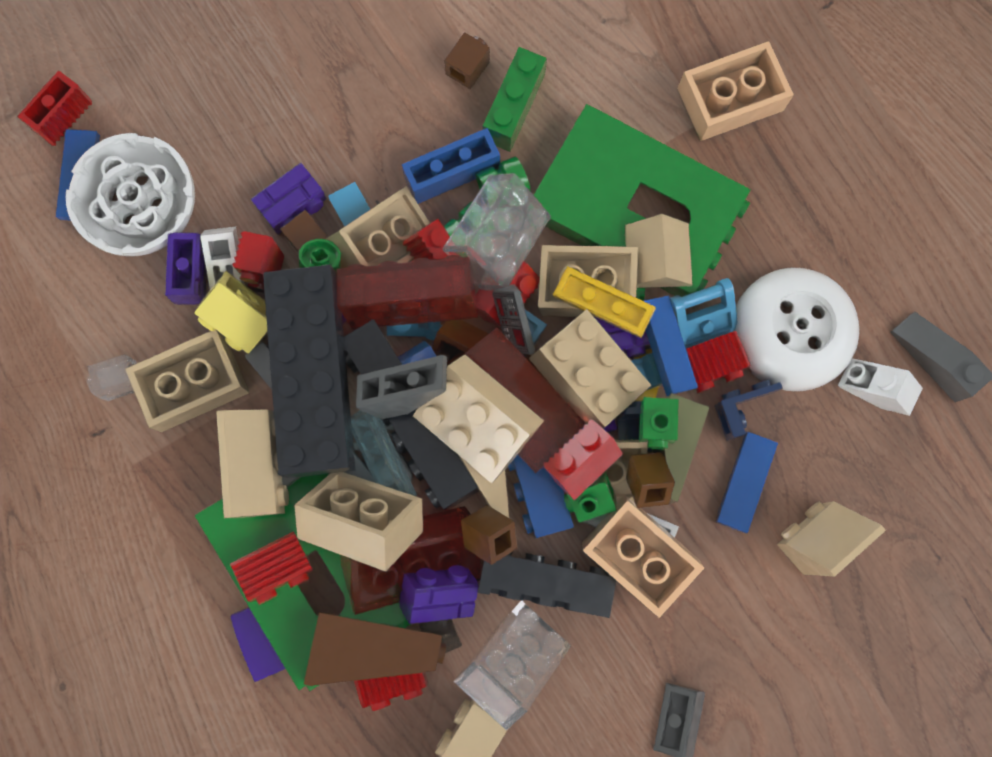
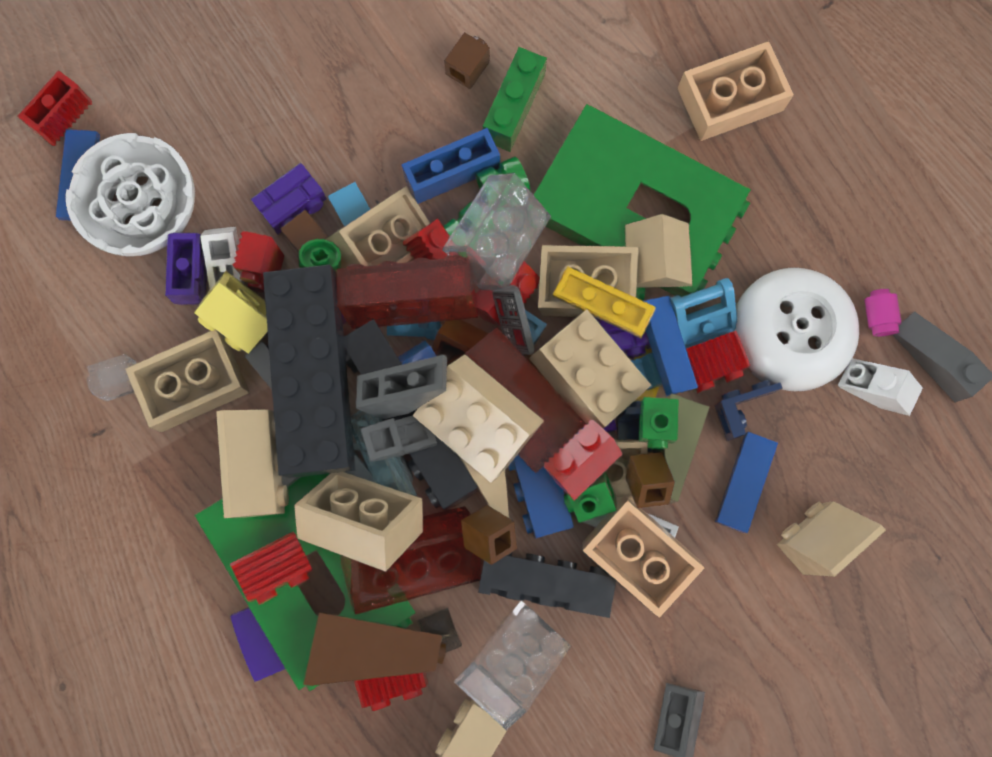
(396, 438): none -> dark grey slope
(438, 594): dark purple brick -> none
(883, 312): none -> dark pink brick

